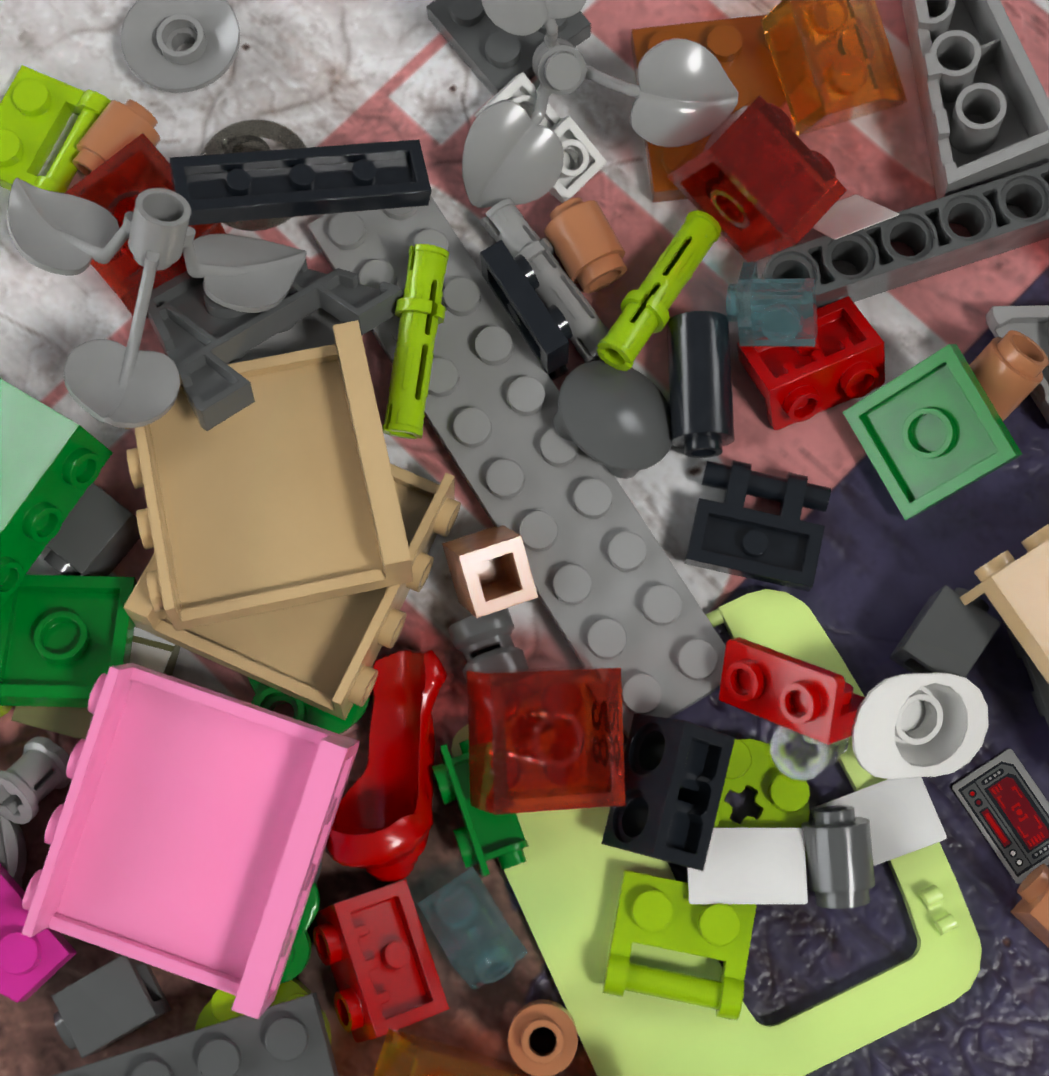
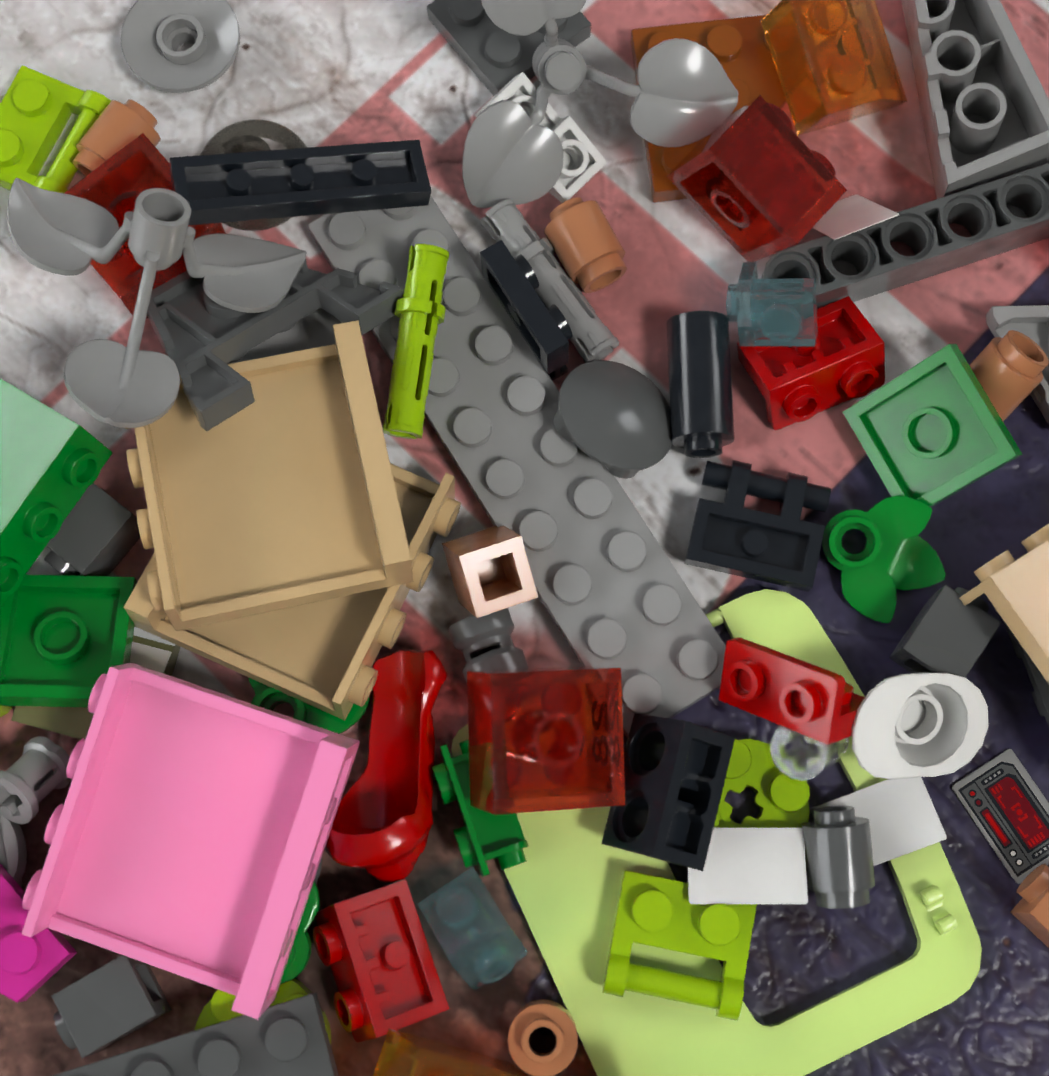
(647, 308): lime pin -> none
(891, 556): none -> green plate

